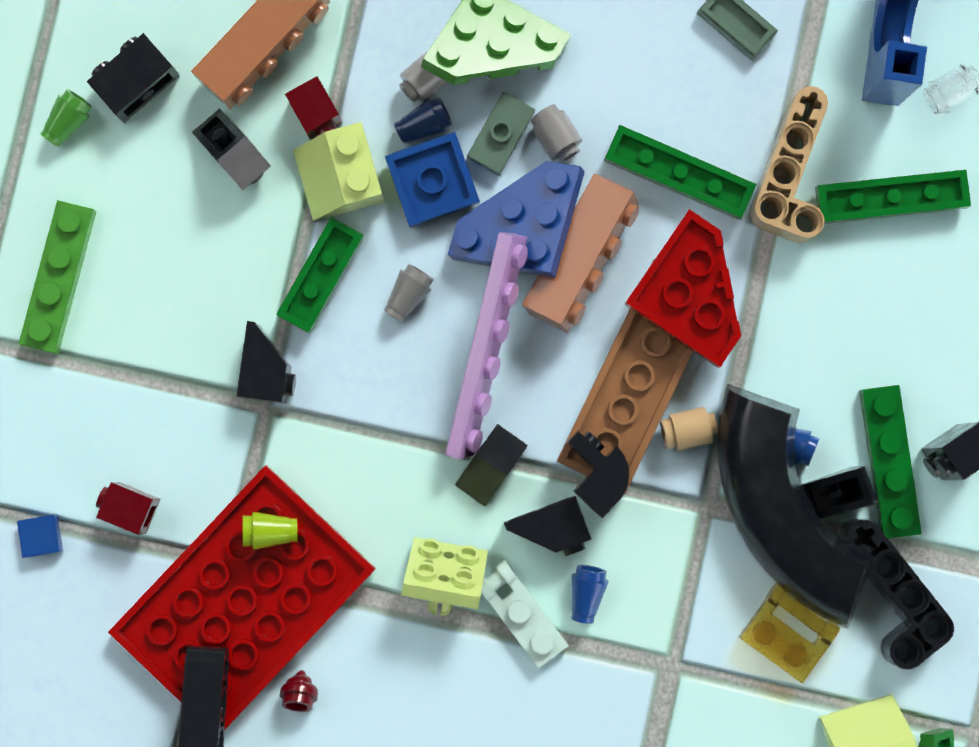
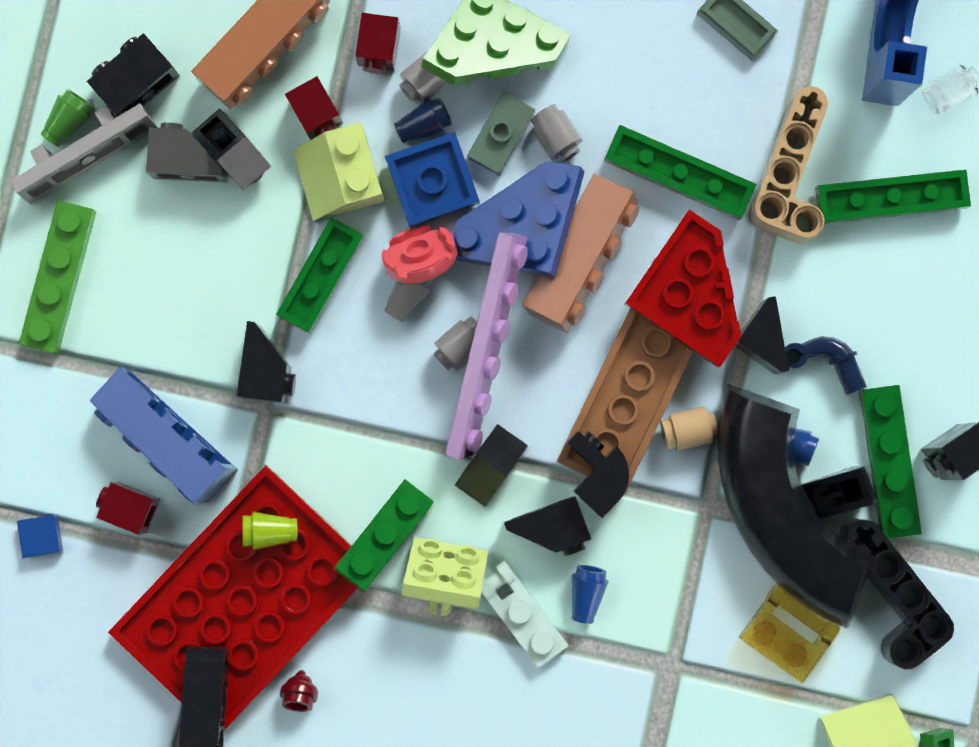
(83, 154): none -> light grey hinge
(162, 436): none -> wedge
(179, 156): none -> dark grey slope
(377, 42): none -> dark red brick
(383, 535): none -> green plate
(419, 254): none -> coral tile
(456, 344): none -> light grey brick
(764, 339): none -> black slope
(838, 354): none -> dark blue piece

